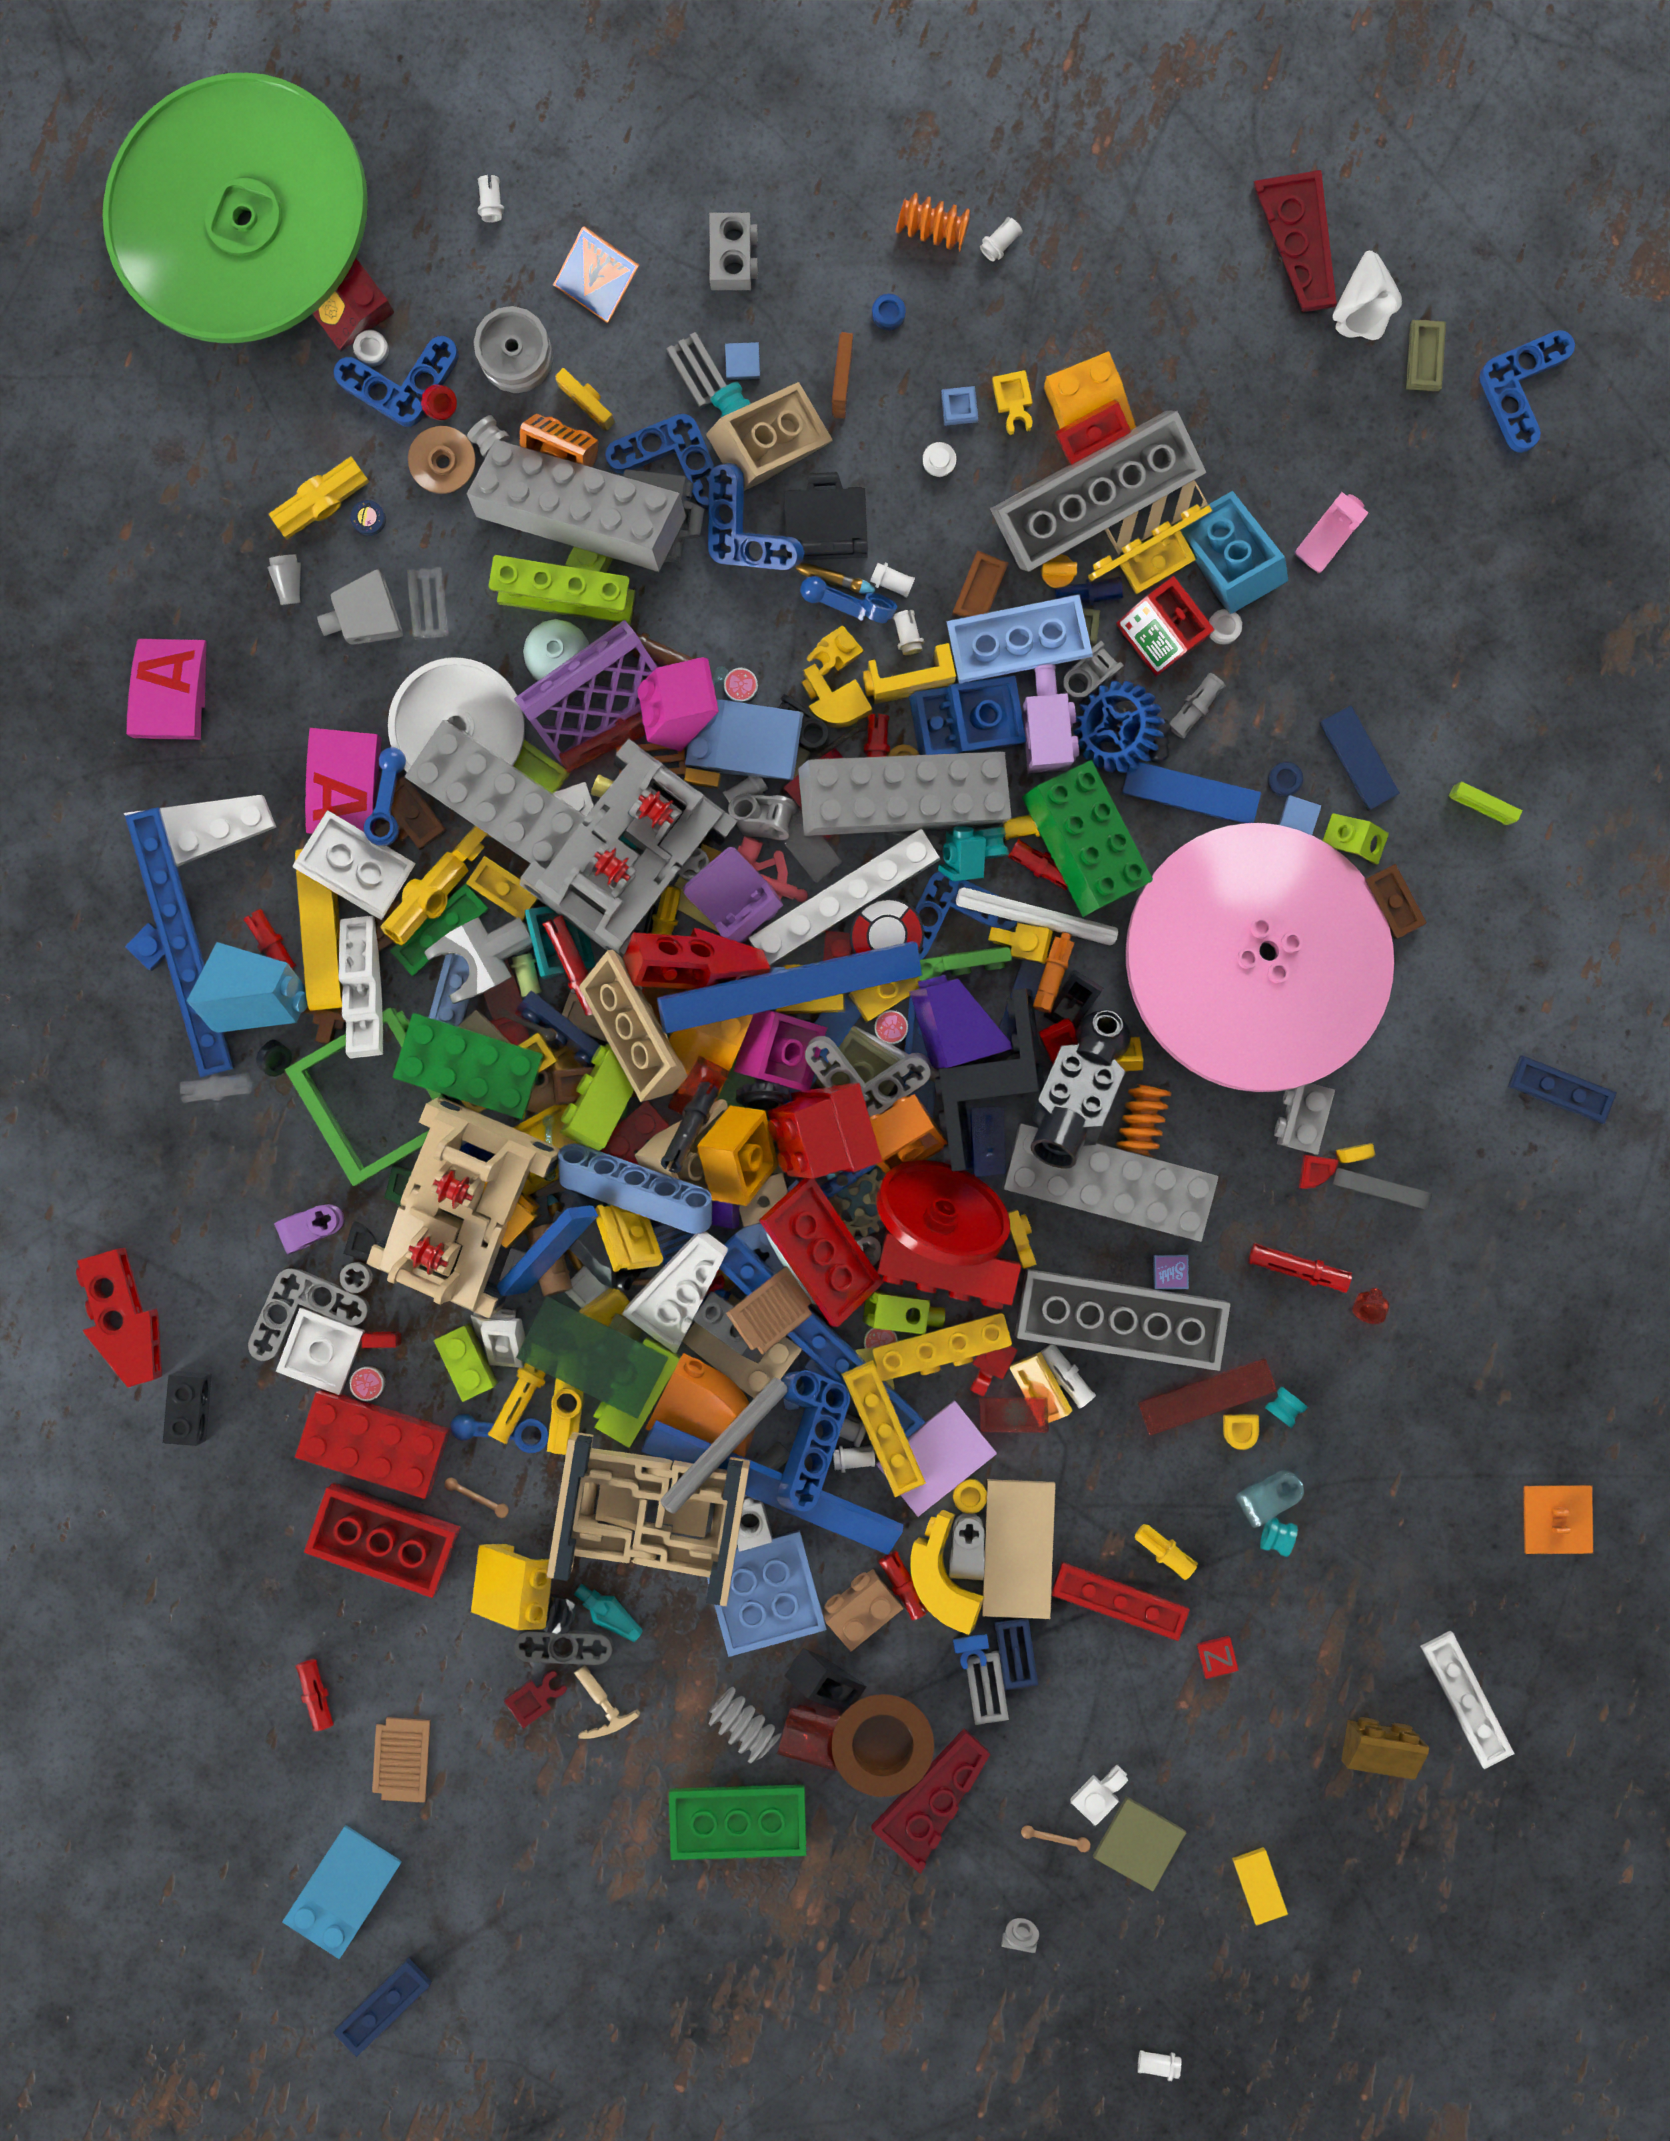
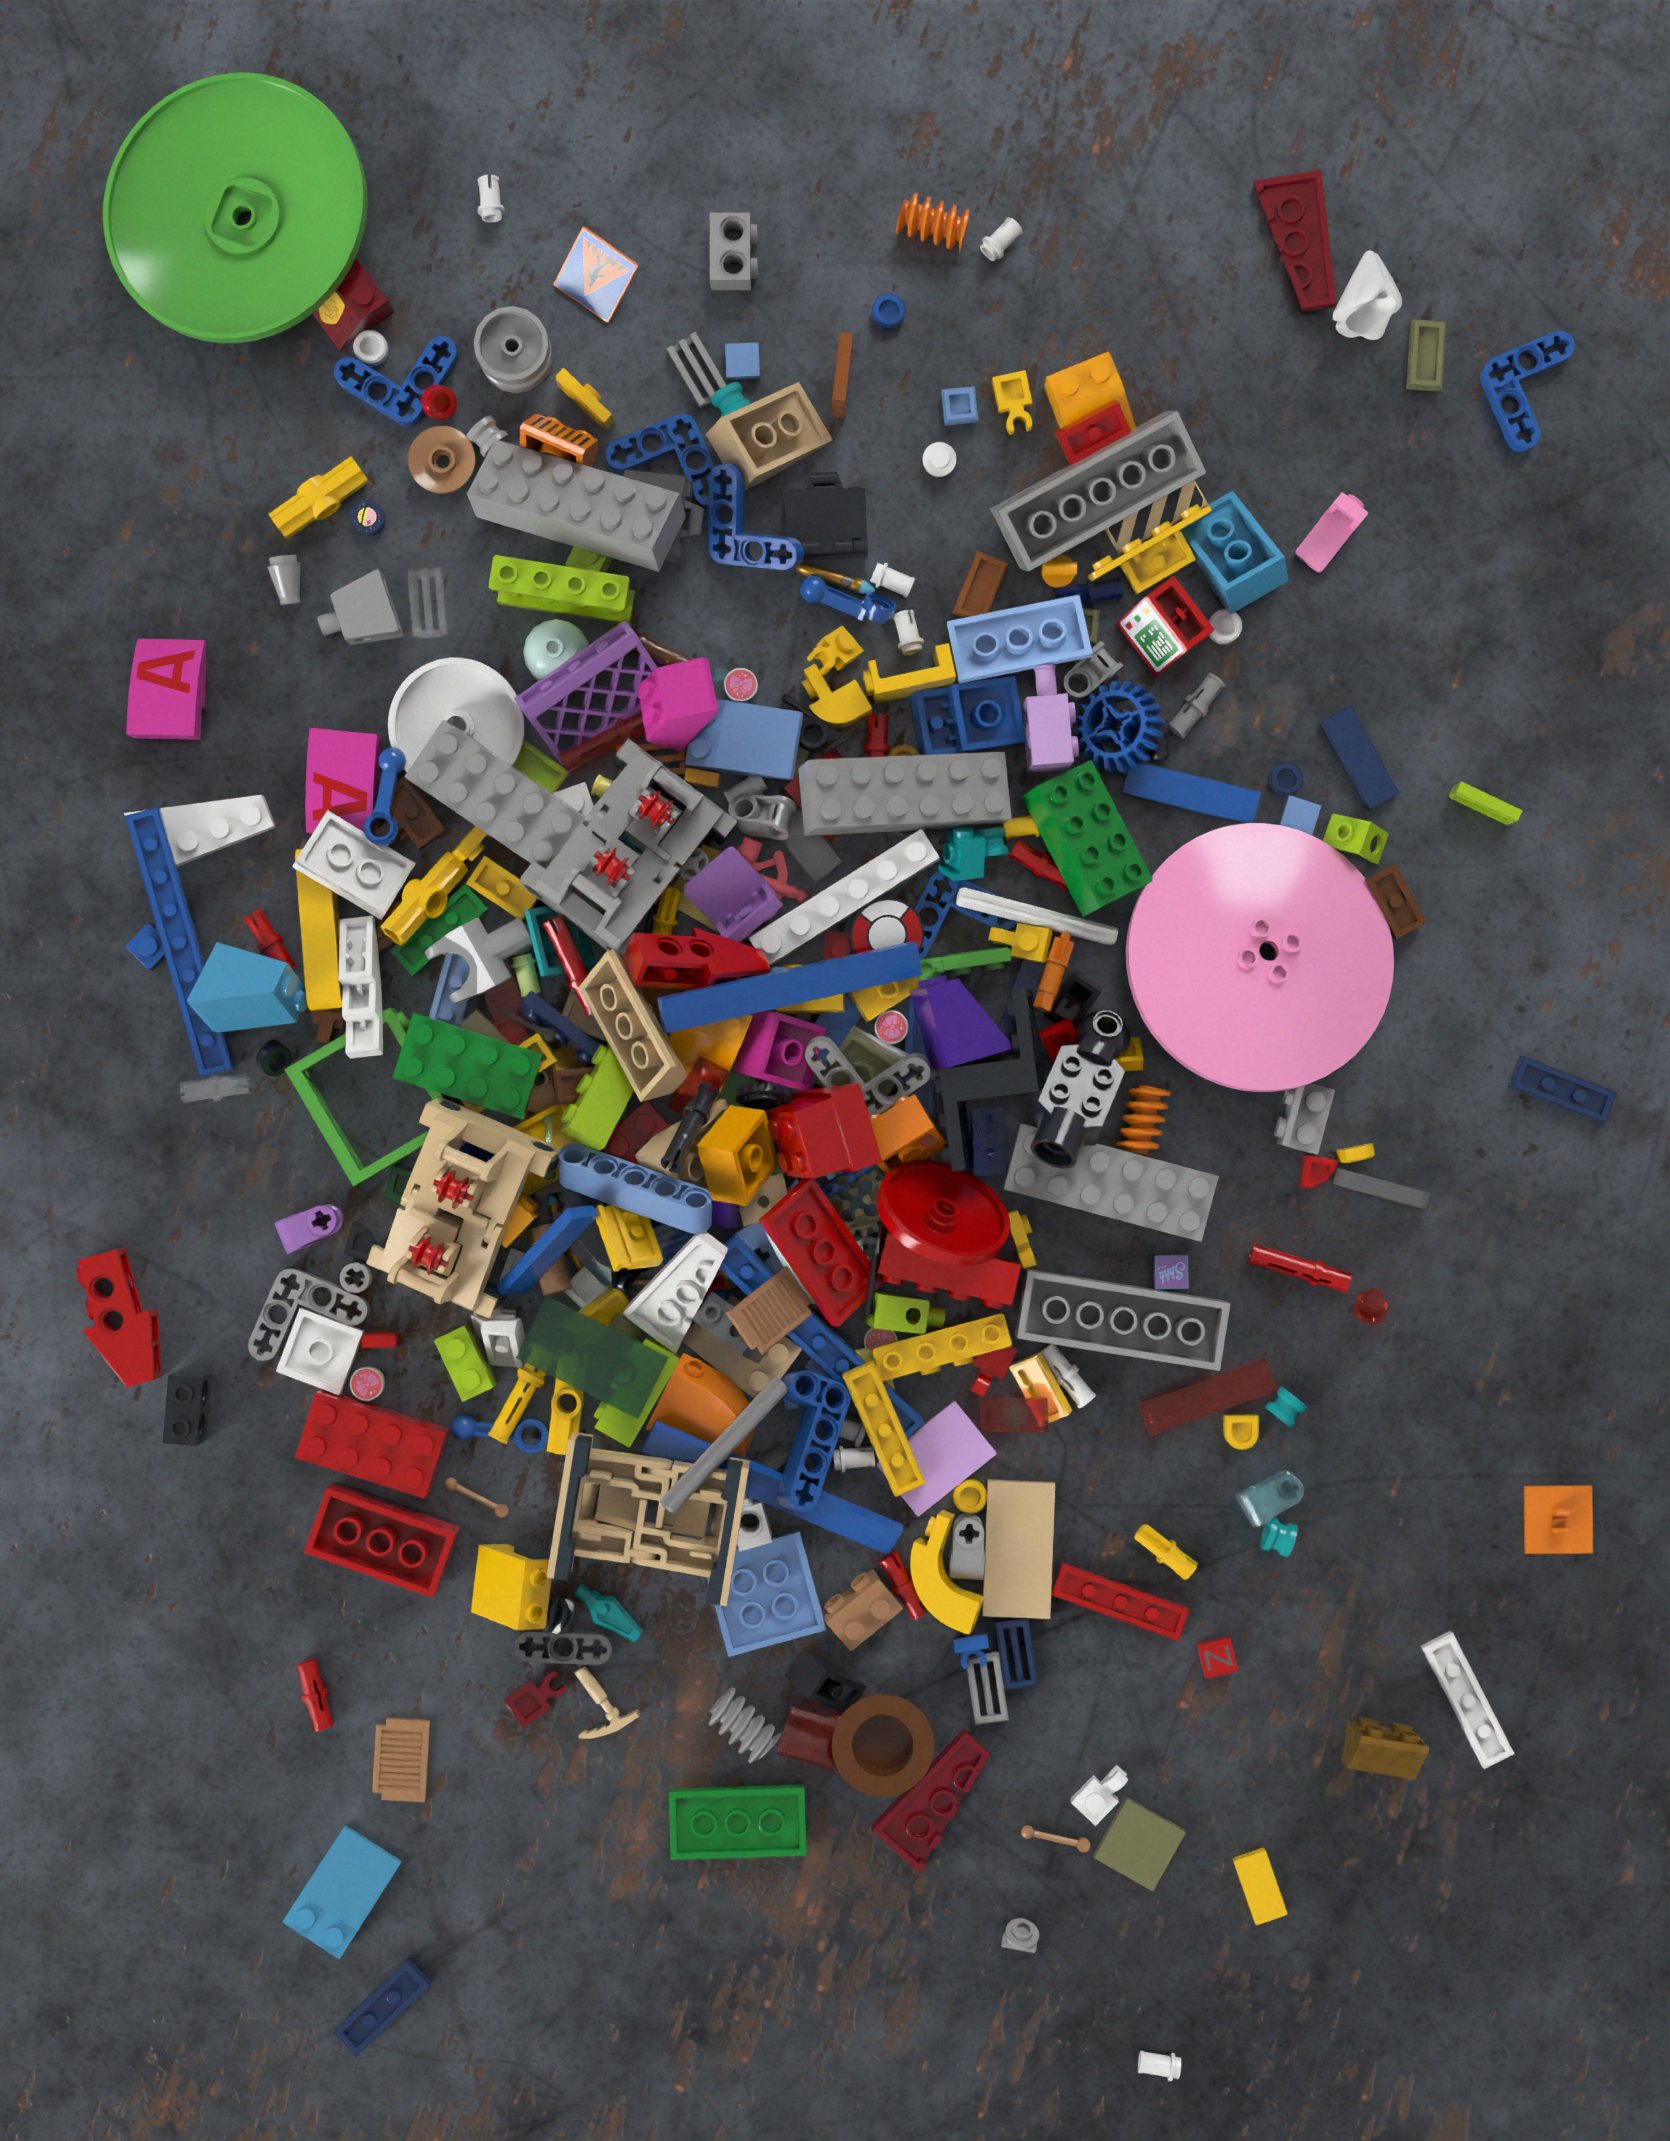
(873, 1273): none -> black piece

